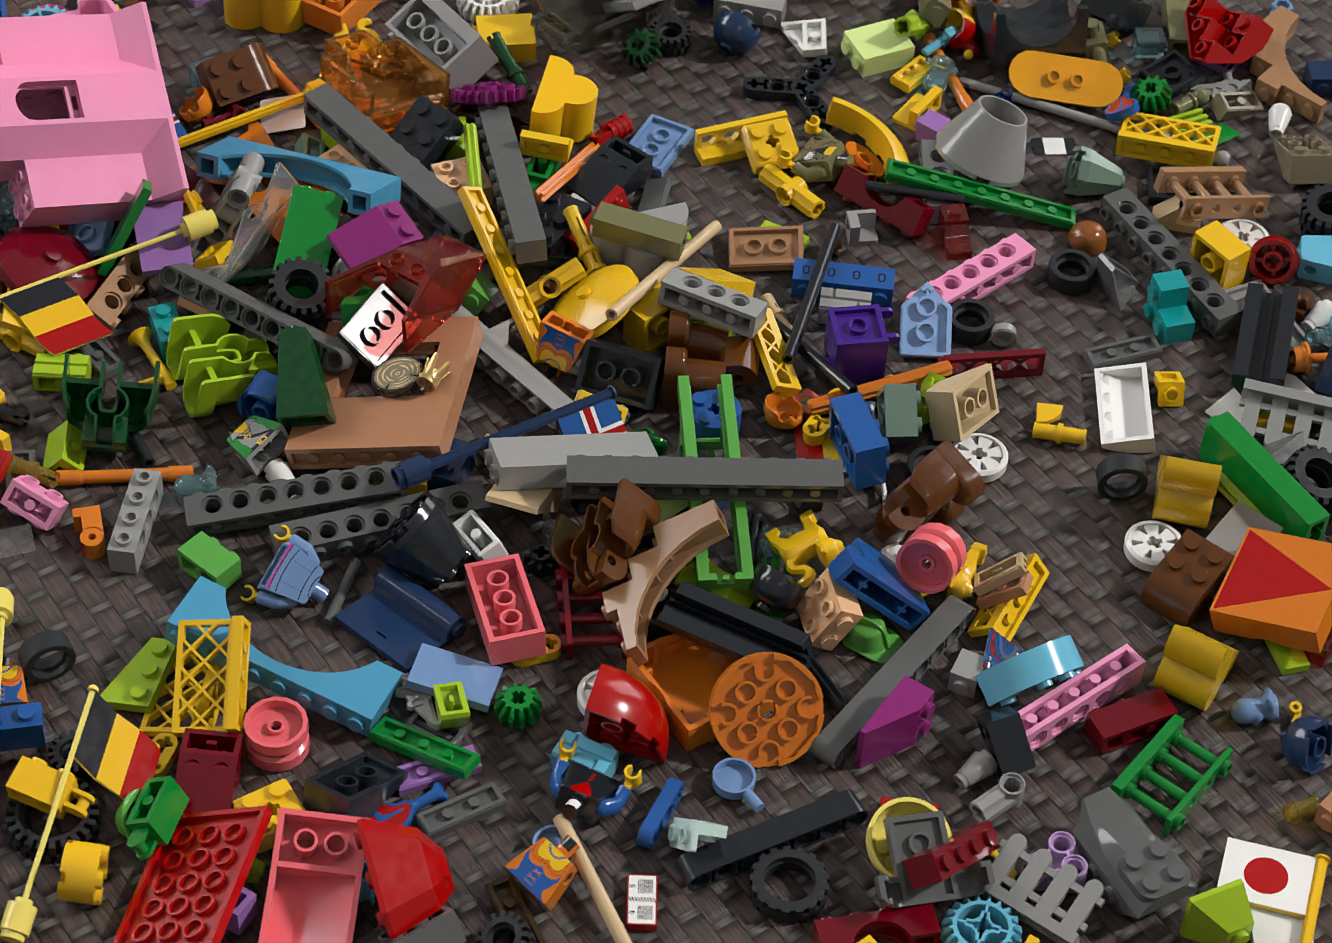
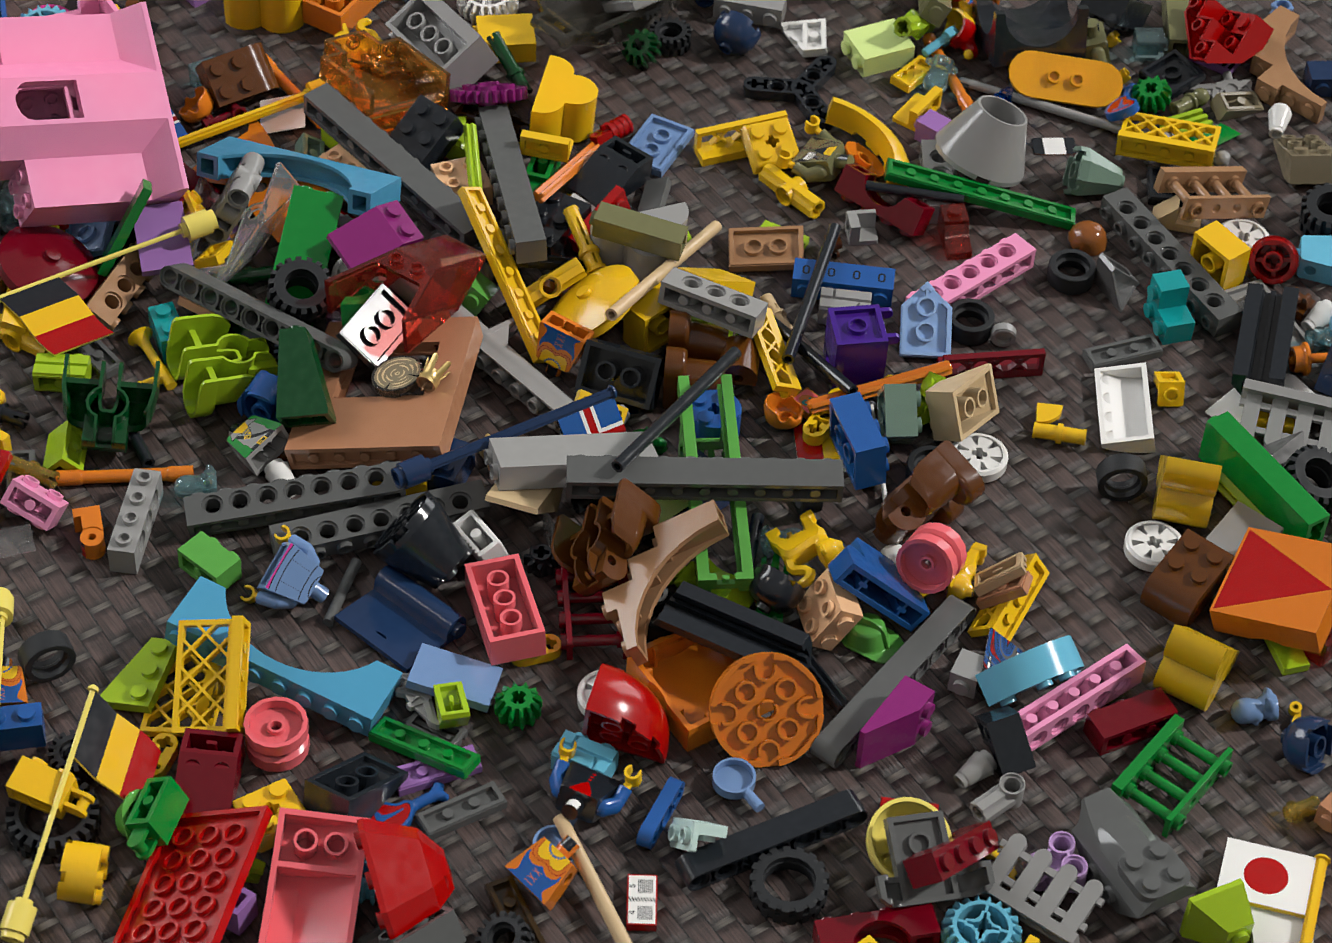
(676, 409): none -> black piece

